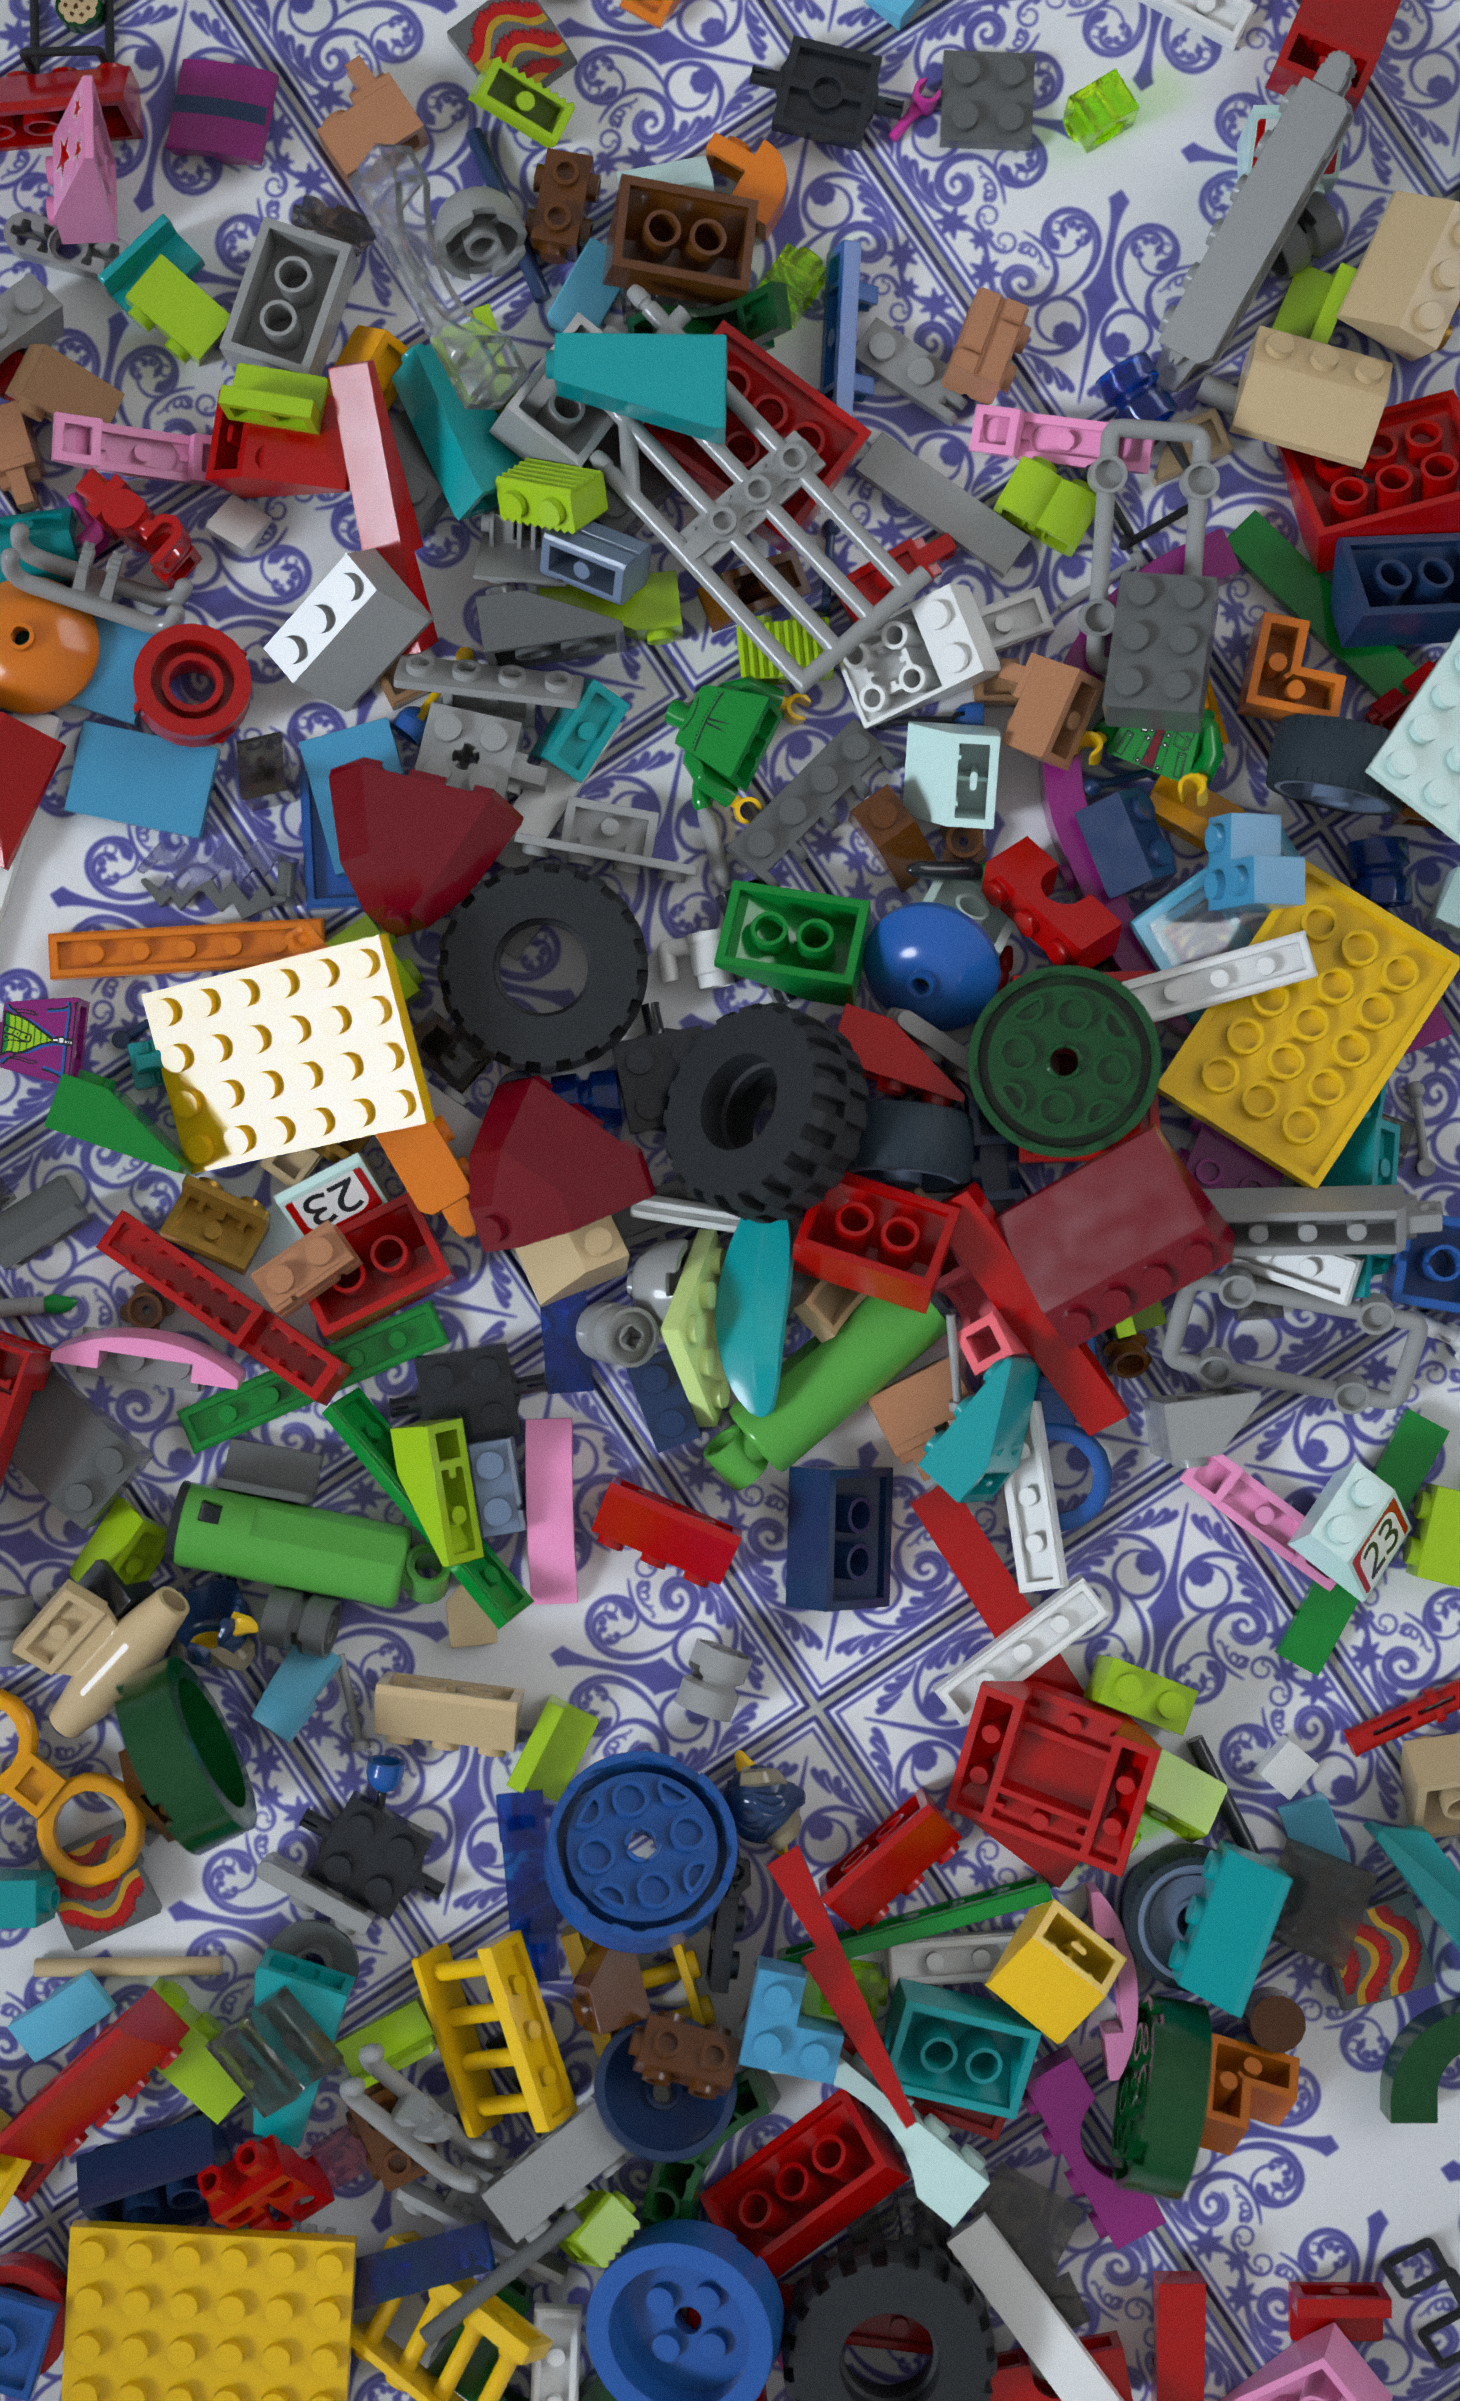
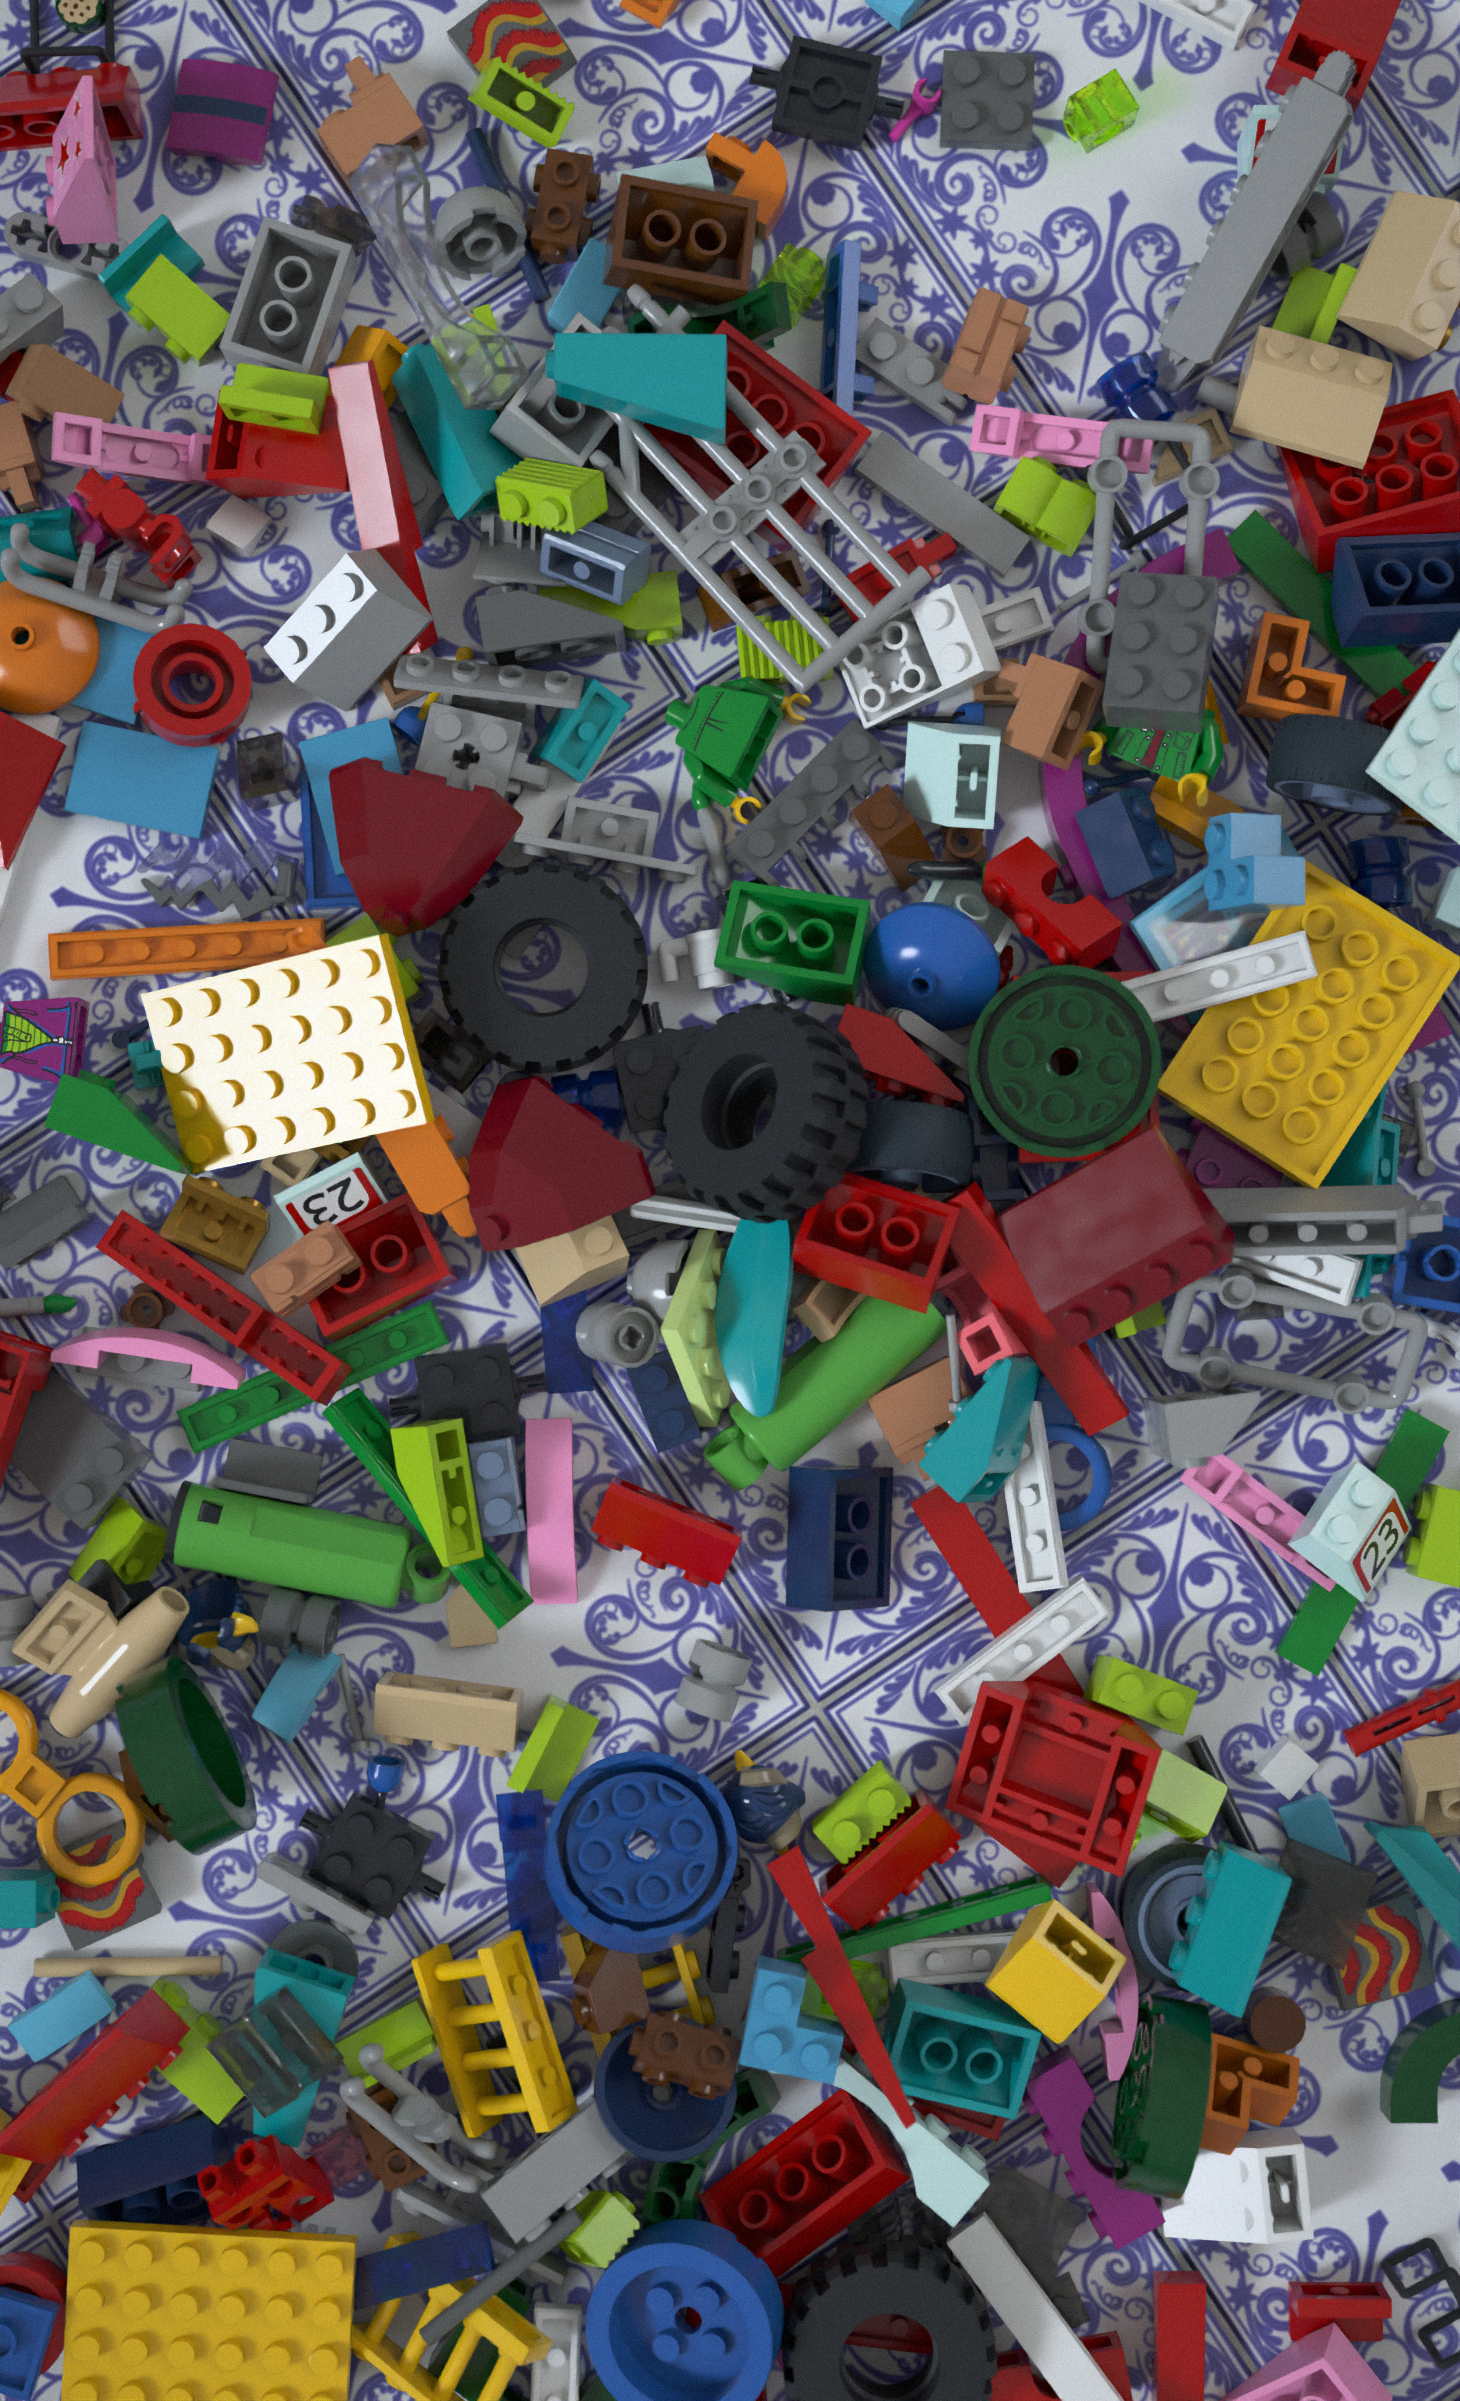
(861, 1812): none -> lime brick
(1127, 1356): reddish brown plate -> none
(1246, 2196): none -> white slope

